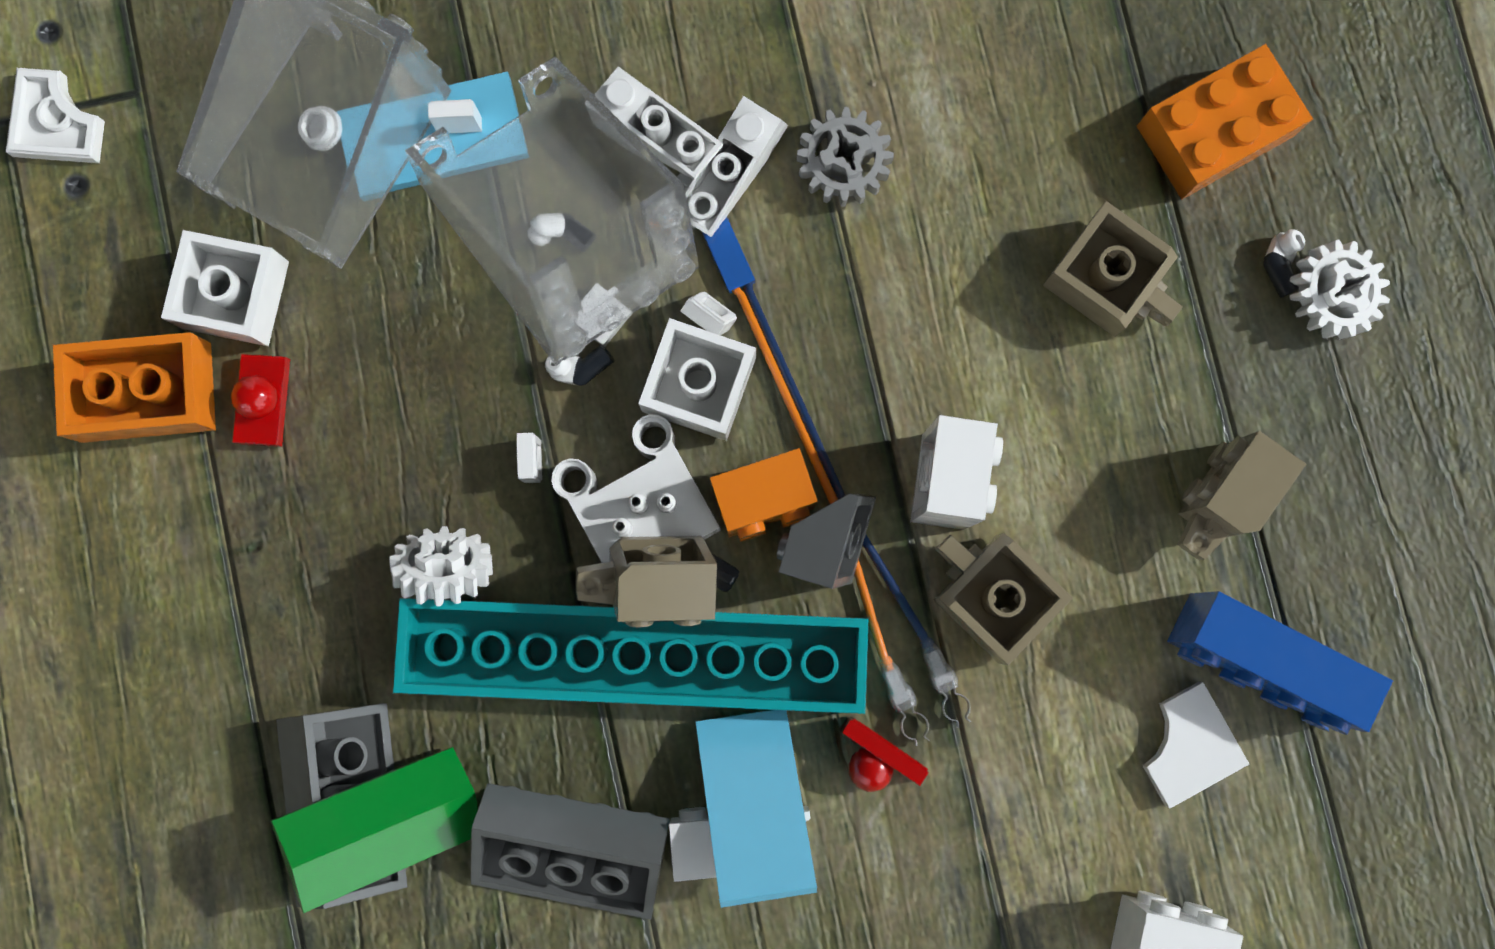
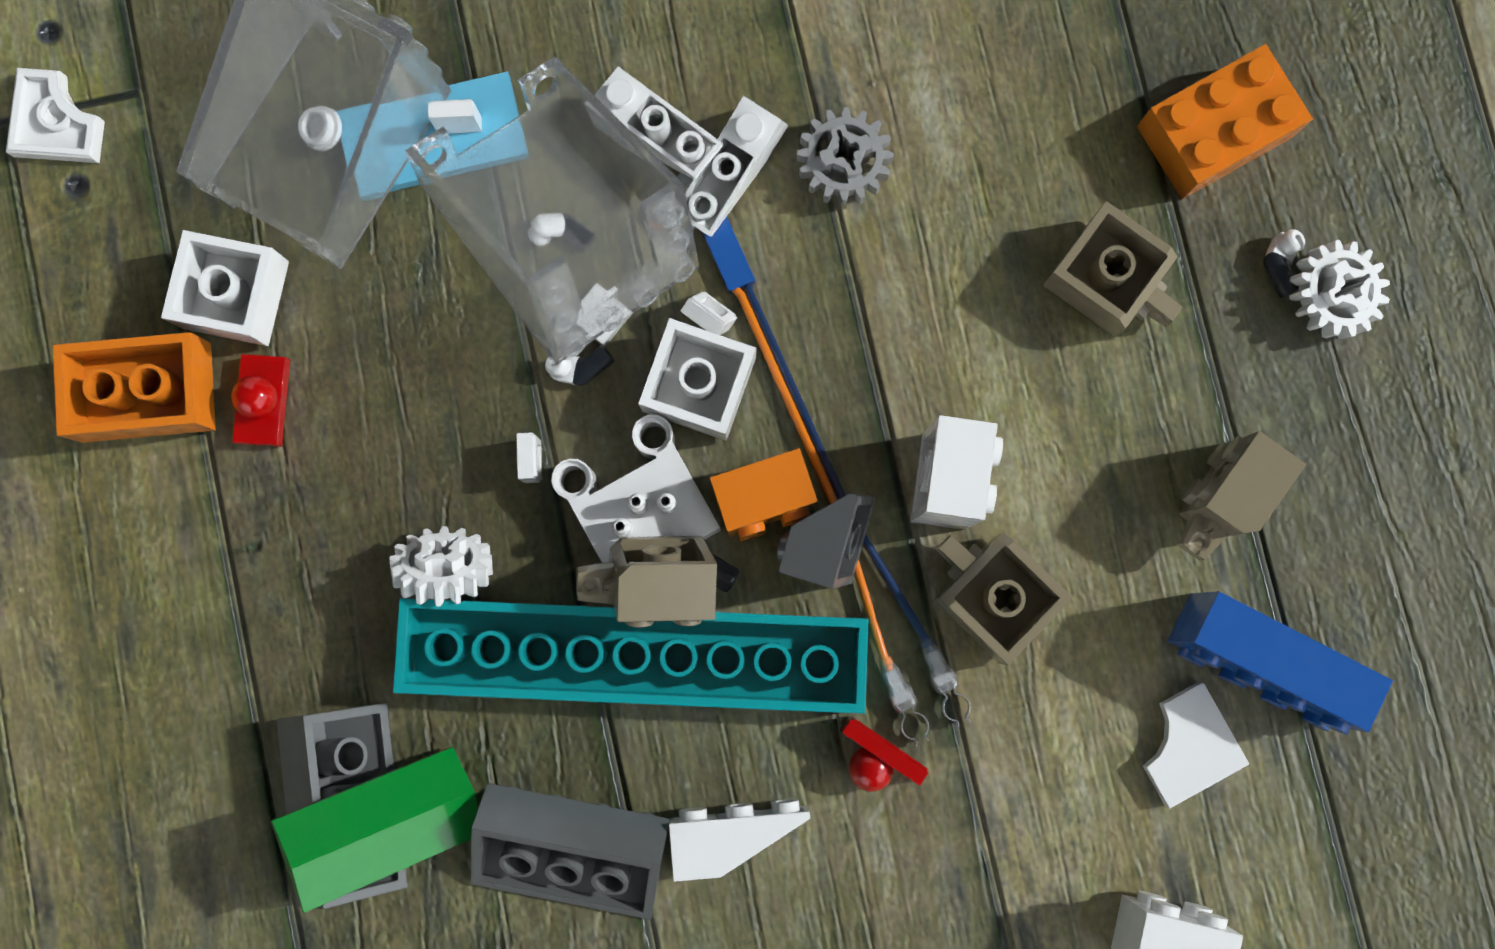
(755, 808): medium azure tile -> none

